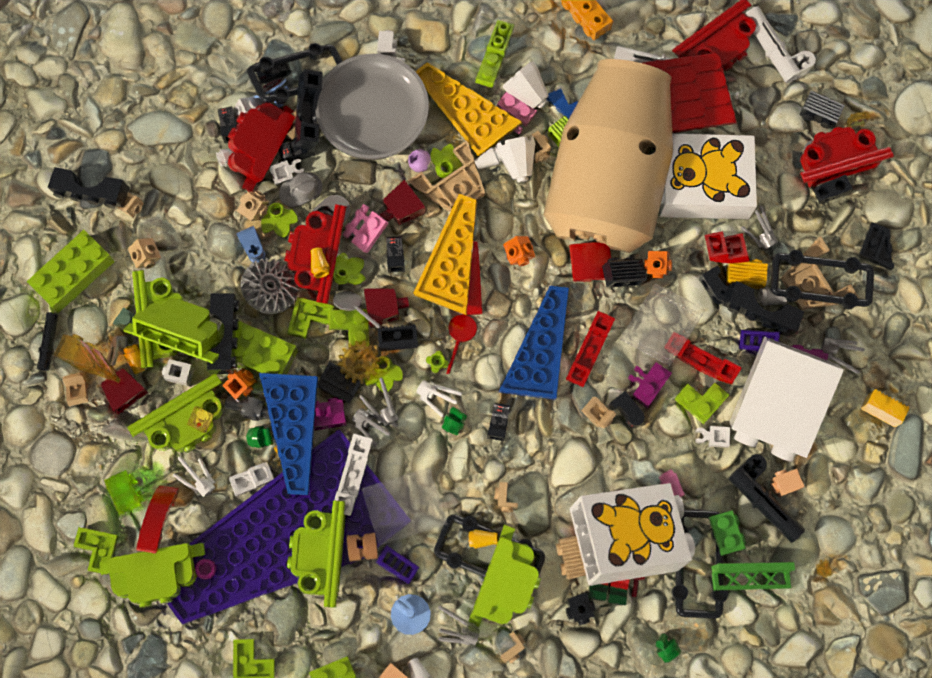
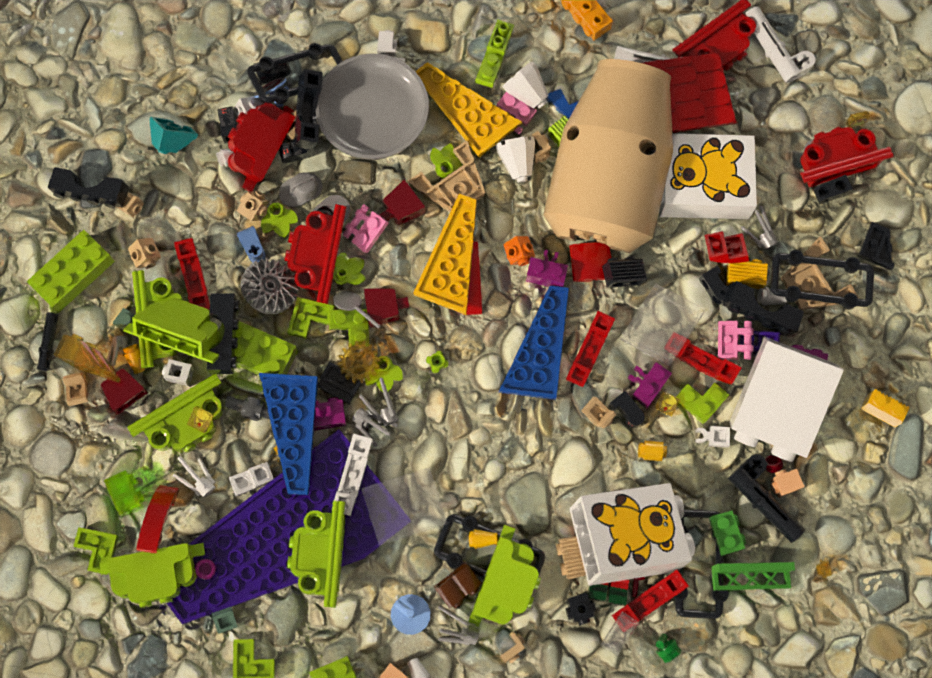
(168, 136): none -> teal slope
(192, 273): none -> red slope
(224, 620): none -> sand green plate
(240, 383): orange brick -> none
(259, 437): green piece -> none
(283, 171): white plate -> none
(319, 265): yellow cone -> none
(369, 545): medium nougat wheel -> none
(386, 549): dark purple slope -> none
(395, 254): black leg -> none
(397, 338): black brick -> none
(419, 160): lavender piece -> none
(429, 389): white plant -> none
(454, 421): green piece -> none
(457, 586): none -> reddish brown brick
(462, 329): red piece -> none
(489, 158): white cone -> none
(498, 422): black leg -> none
(501, 495): tan bracket -> none
(546, 272): none -> magenta brick
(619, 633): none -> clear tile
(651, 263): orange brick -> none
(652, 450): none -> yellow brick
(654, 597): none -> red slope
(667, 403): none -> clear yellow tile
(671, 477): bright pink cone -> none
(729, 340): none -> bright pink plate
(774, 464): none -> dark red plate
(821, 110): black brick -> none
(832, 345): light grey plant -> none

